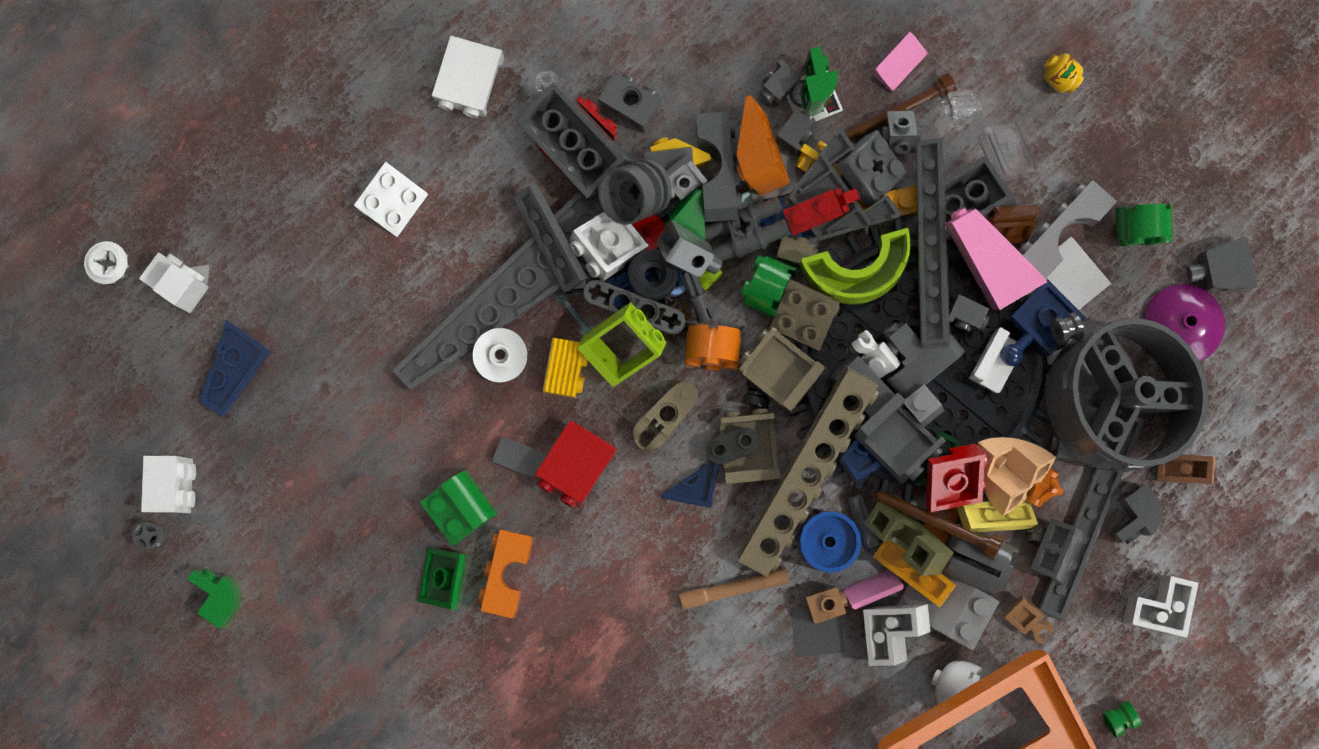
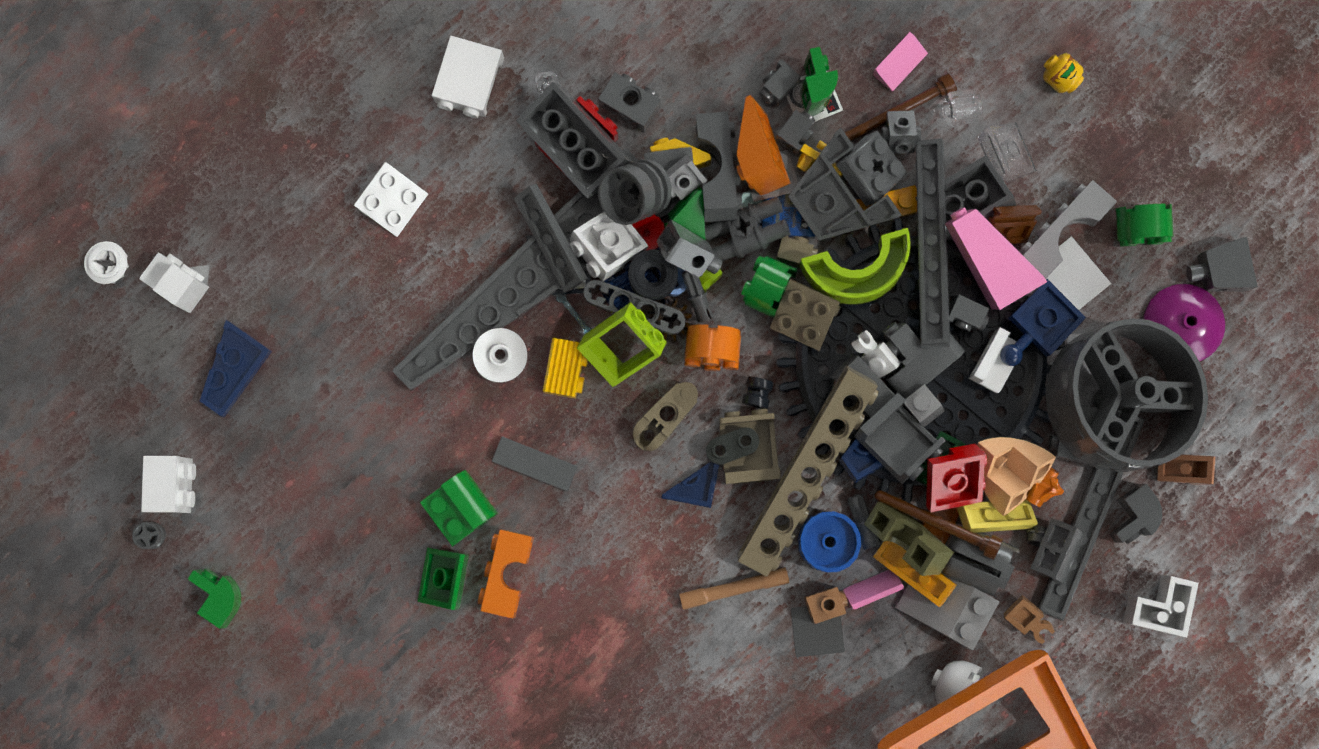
(574, 464): red panel -> none
(780, 369): dark tan panel -> none
(819, 210): red hinge -> none
(887, 631): white brick -> none
(1067, 328): dark grey wheel -> none
(1121, 719): green wheel -> none

